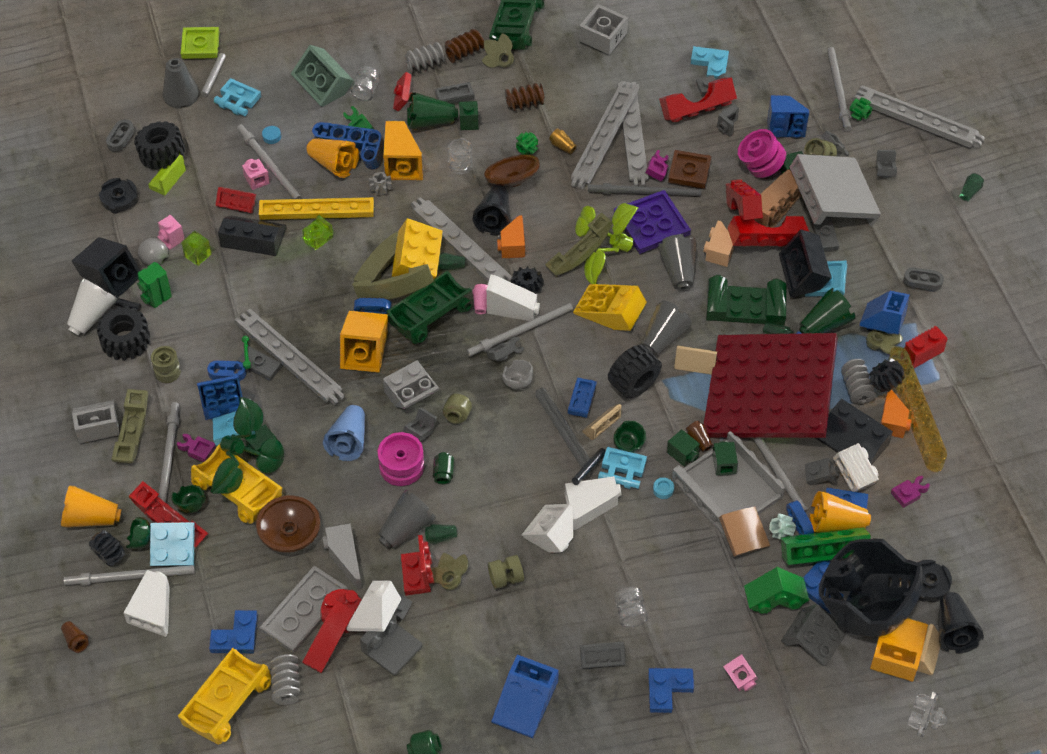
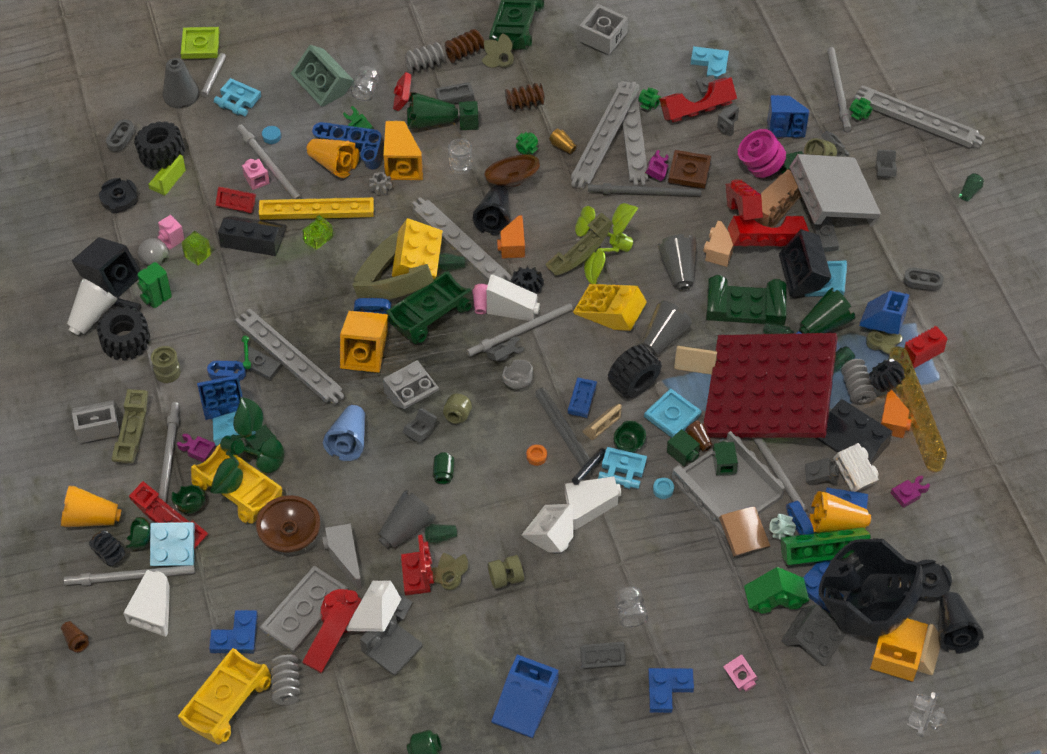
(401, 459): dark pink wheel -> none
(536, 455): none -> orange tile
(649, 98): none -> green gear
(654, 221): dark purple plate -> none
(672, 413): none -> medium azure plate
(842, 356): none -> clear green cone

